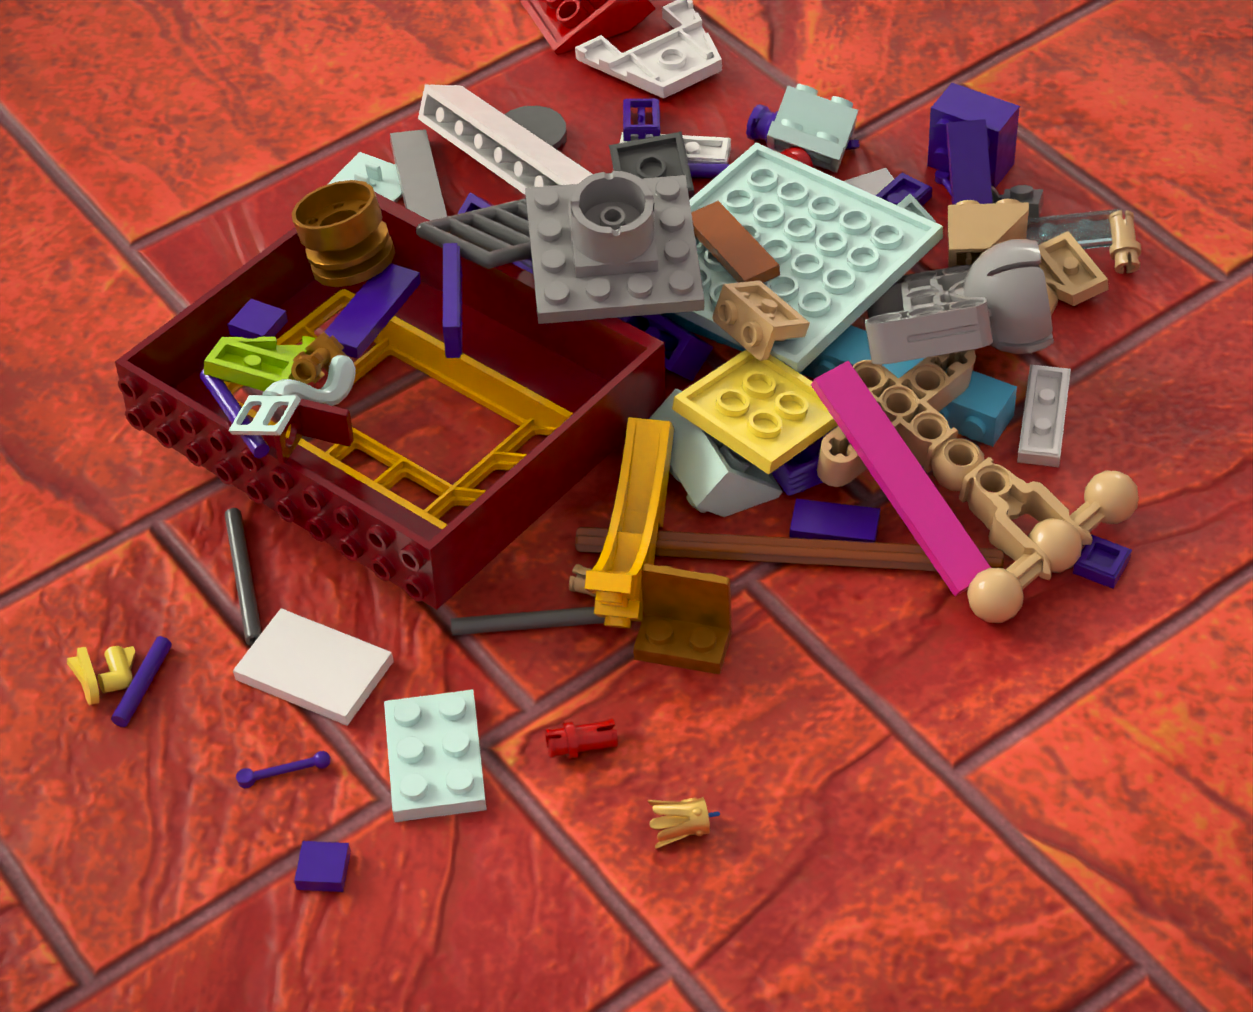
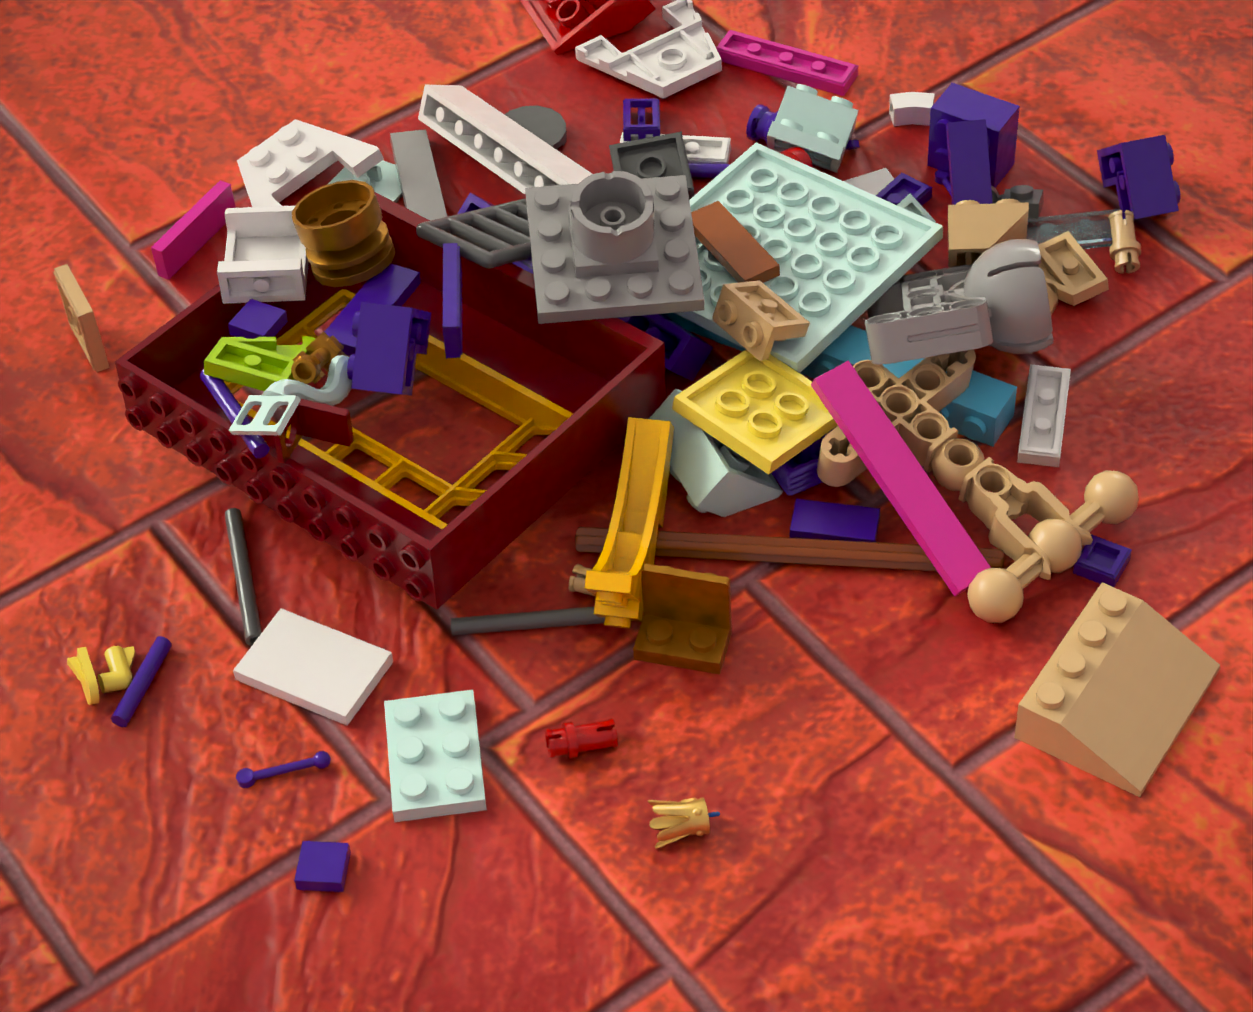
(81, 318): none -> tan tile
(192, 230): none -> dark pink tile
(262, 256): none -> white panel
(297, 156): none -> white wing
(387, 347): none -> dark purple brick
(787, 62): none -> dark pink tile
(911, 108): none -> white piece
(1116, 691): none -> tan slope
(1141, 176): none -> dark purple brick

